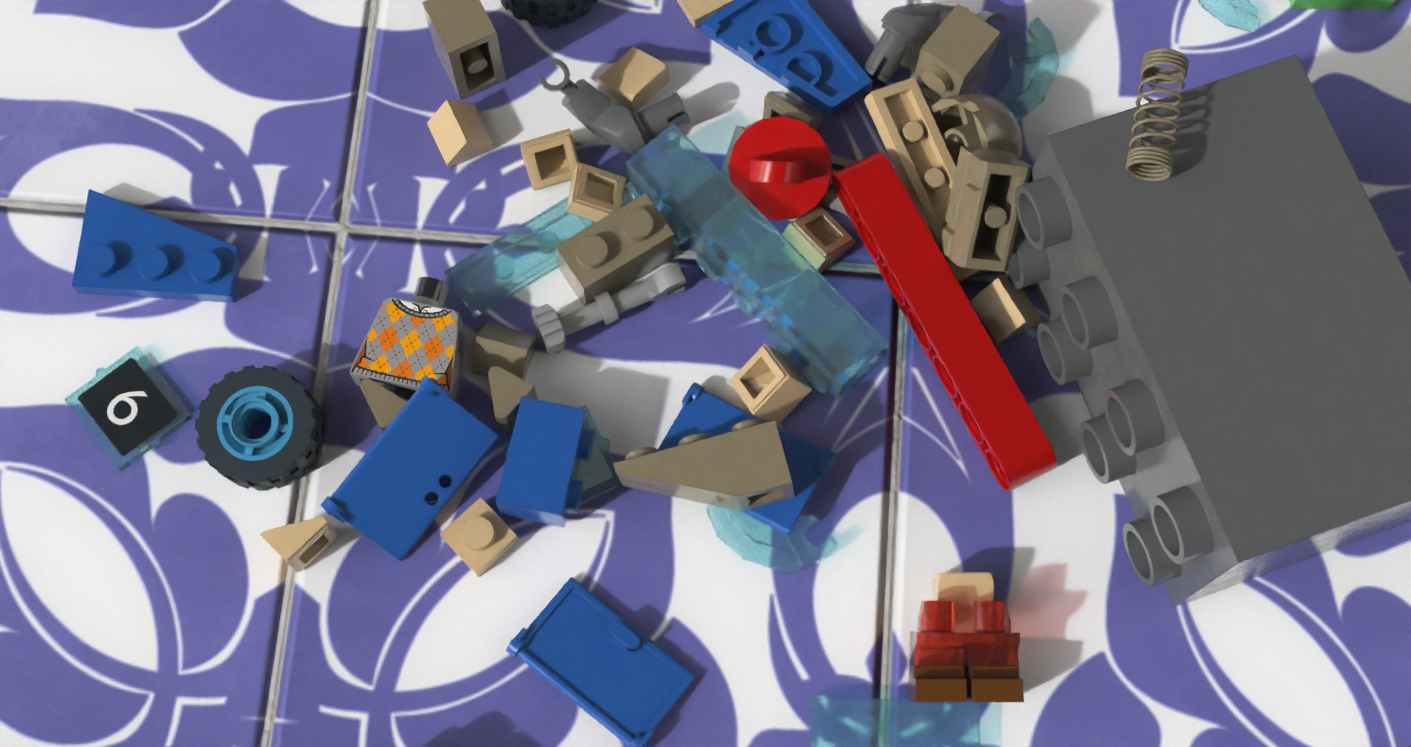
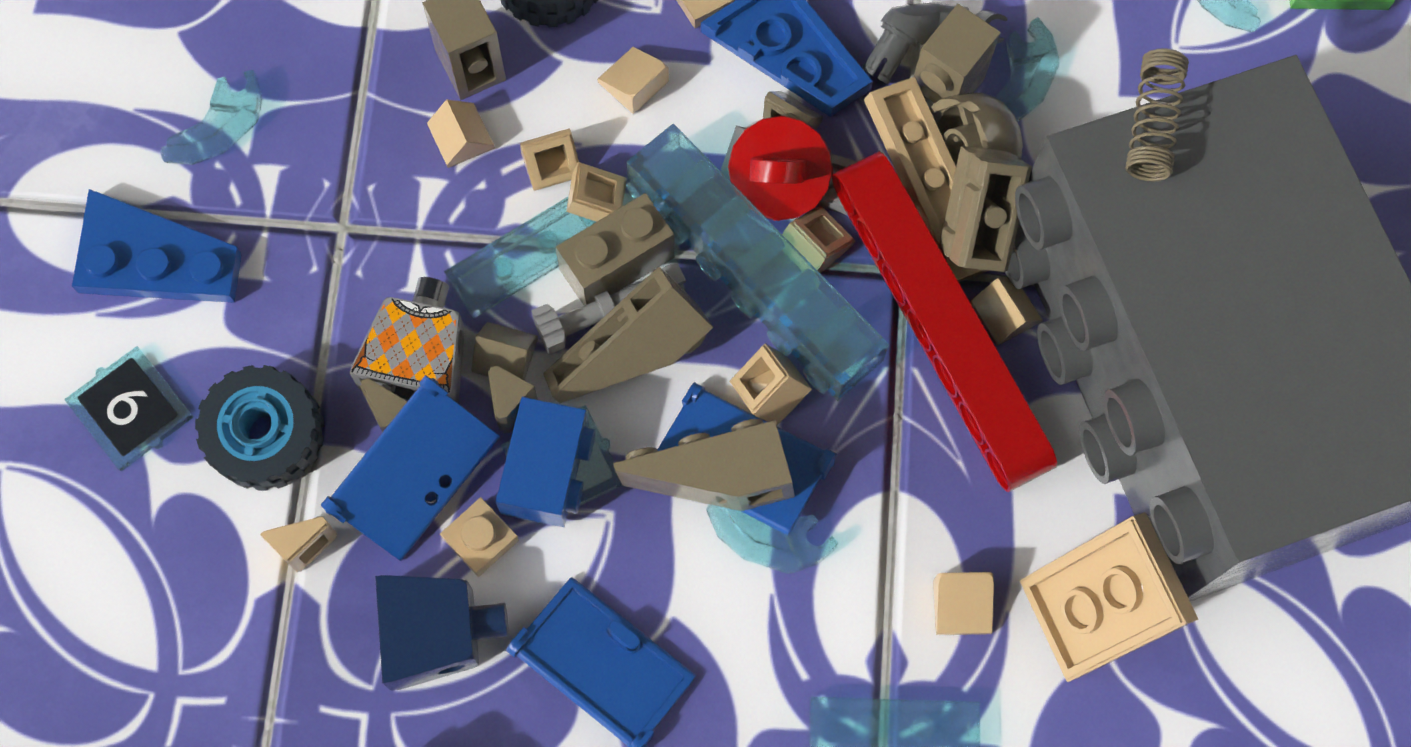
(224, 124): none -> clear light blue piece
(431, 628): none -> dark blue torso
(614, 122): dark grey arm -> none
(636, 337): none -> dark tan slope
(964, 664): clear red hips -> none
(1108, 597): none -> tan tile

